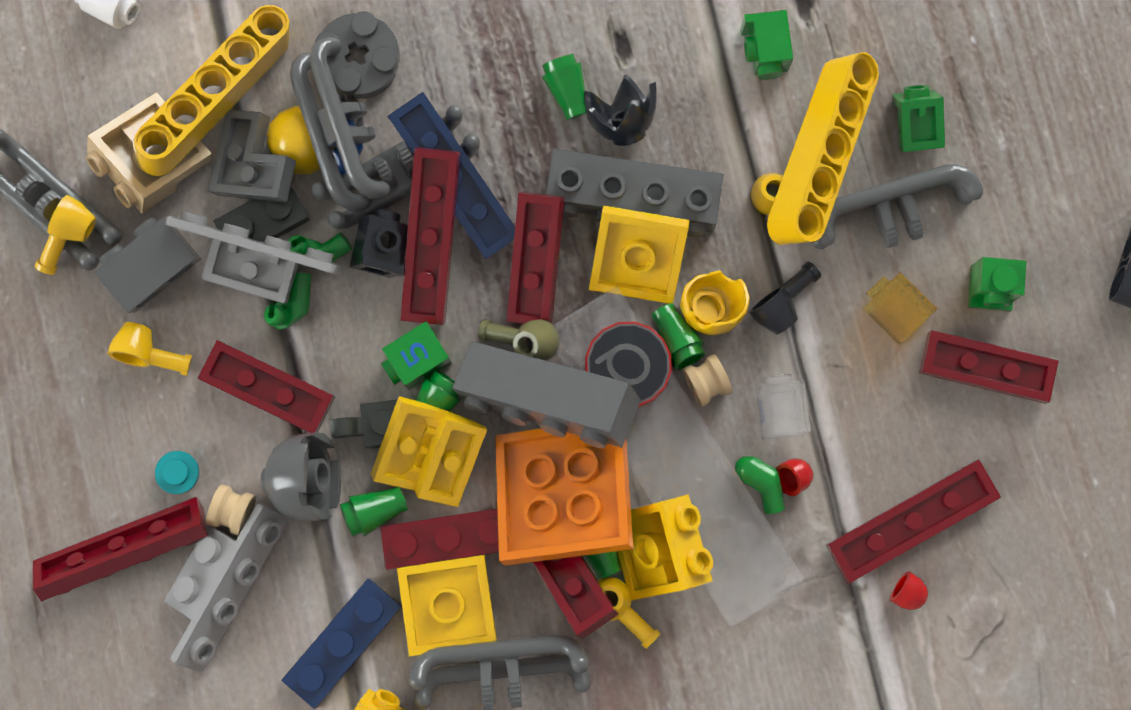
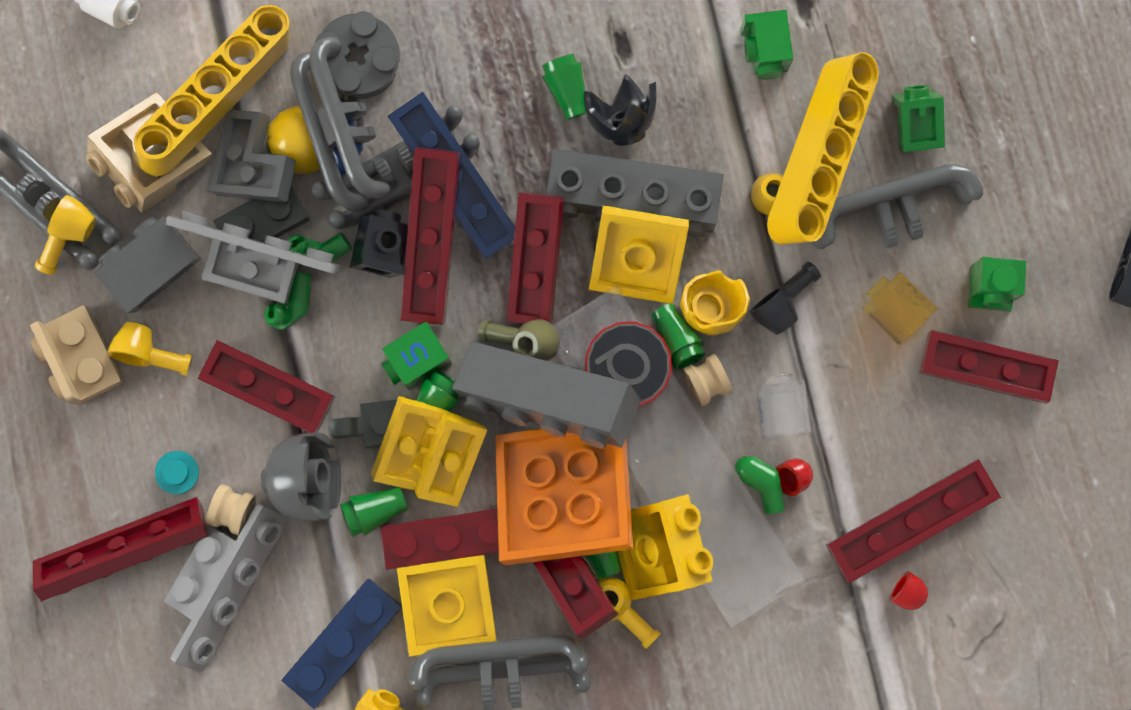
(76, 356): none -> tan bracket

